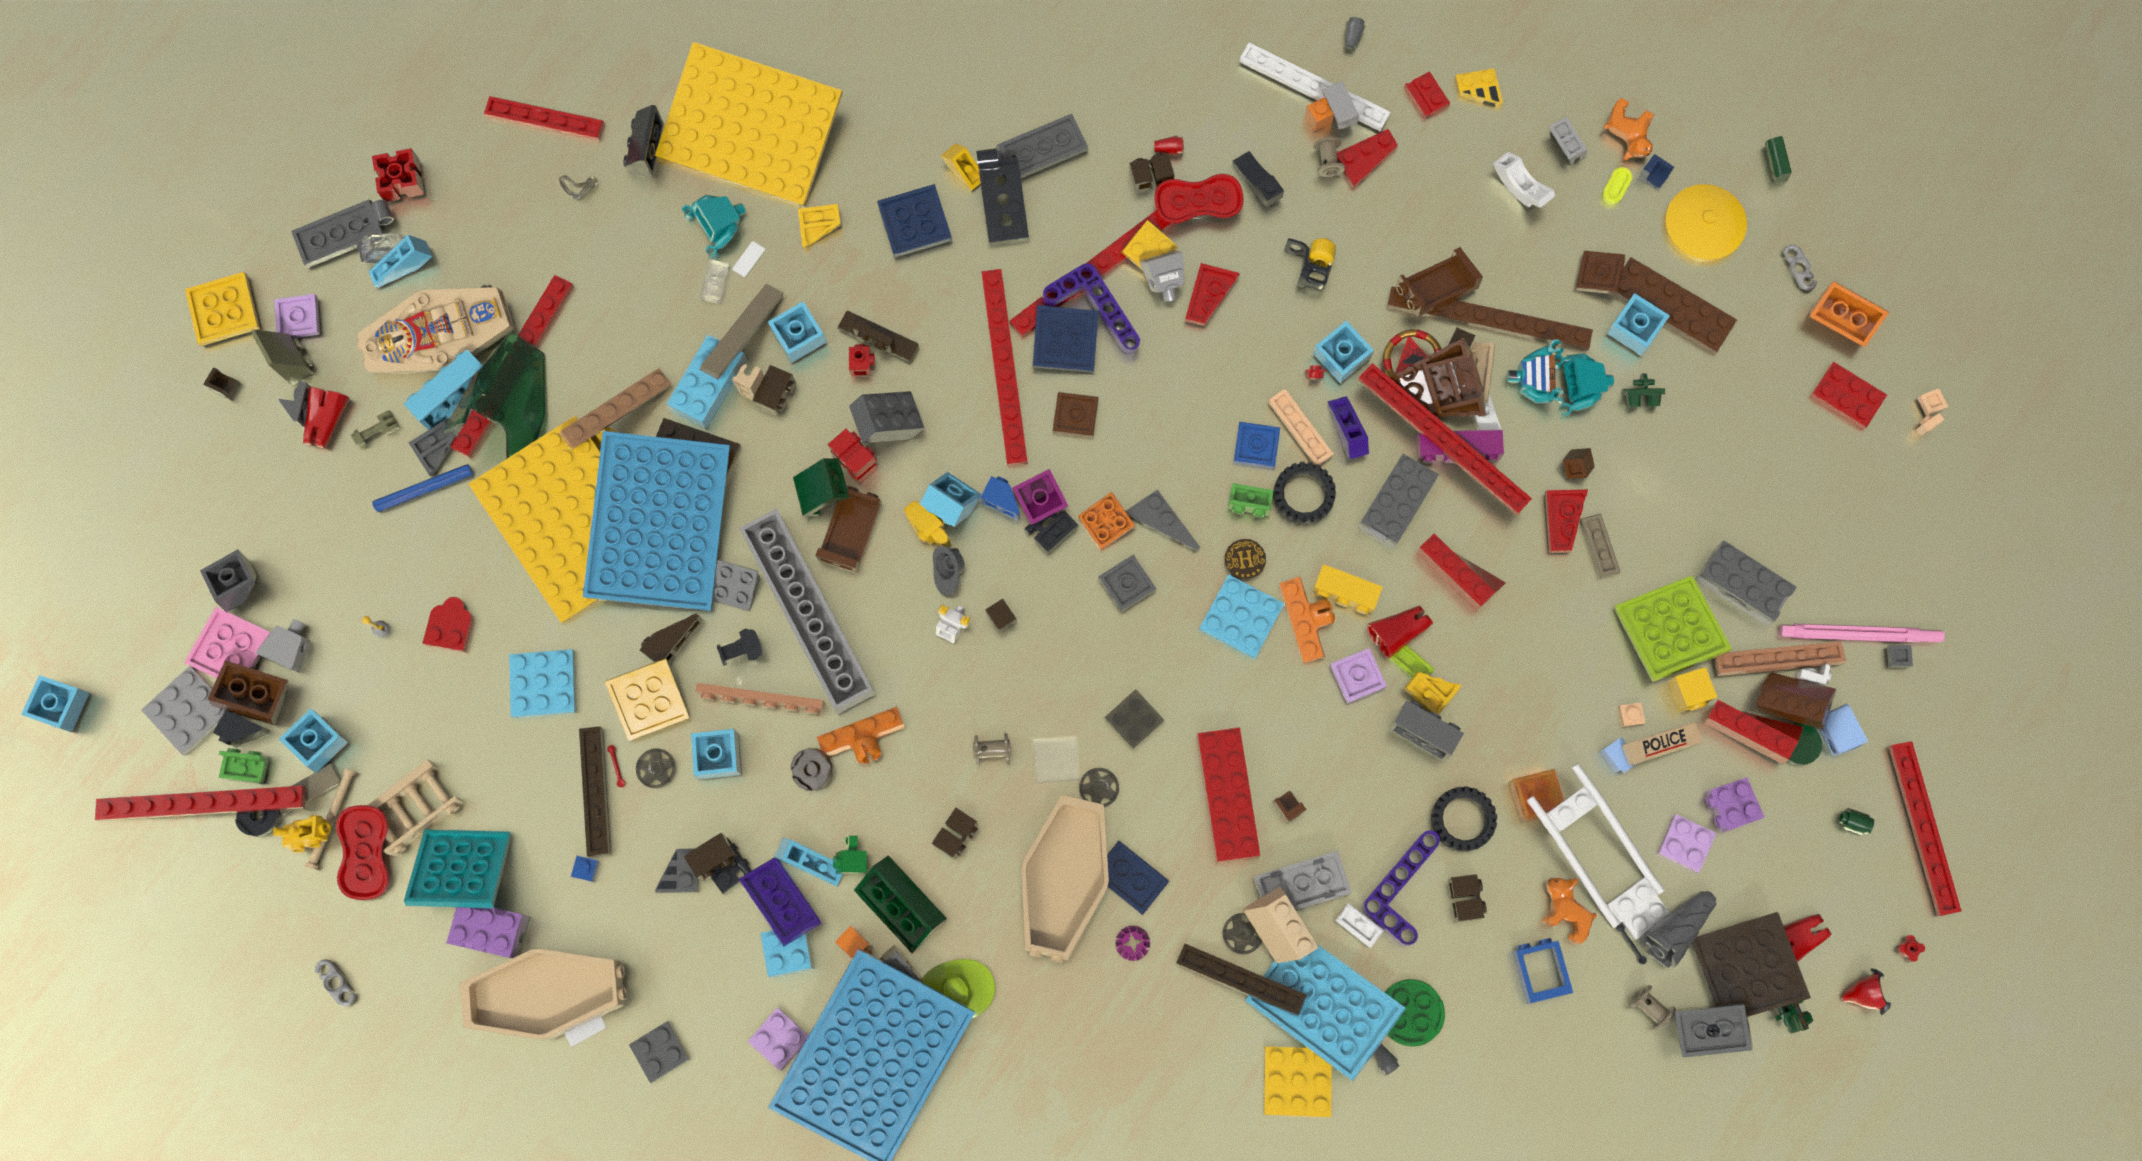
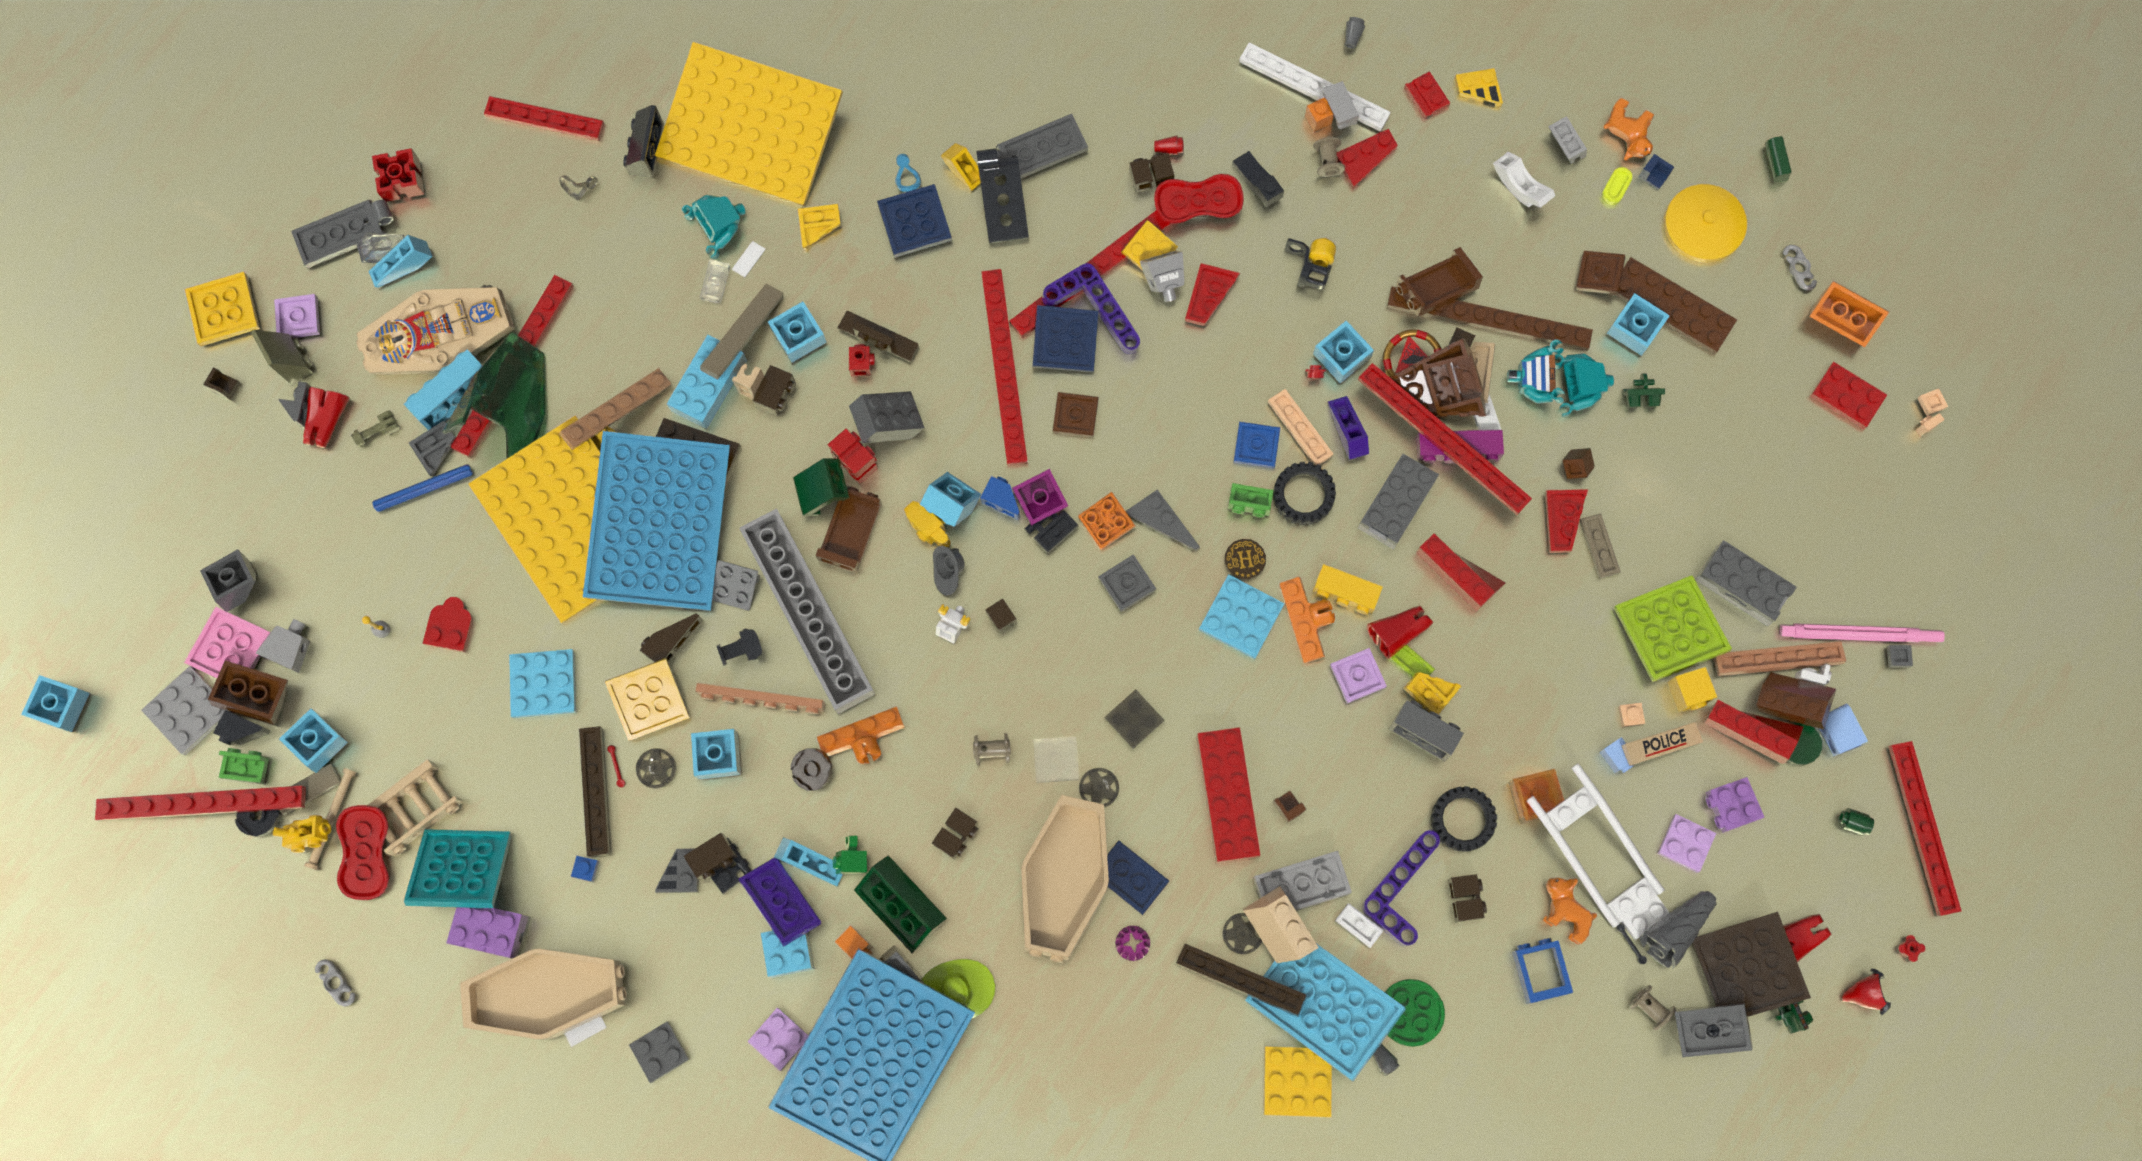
(903, 161): none -> dark azure piece

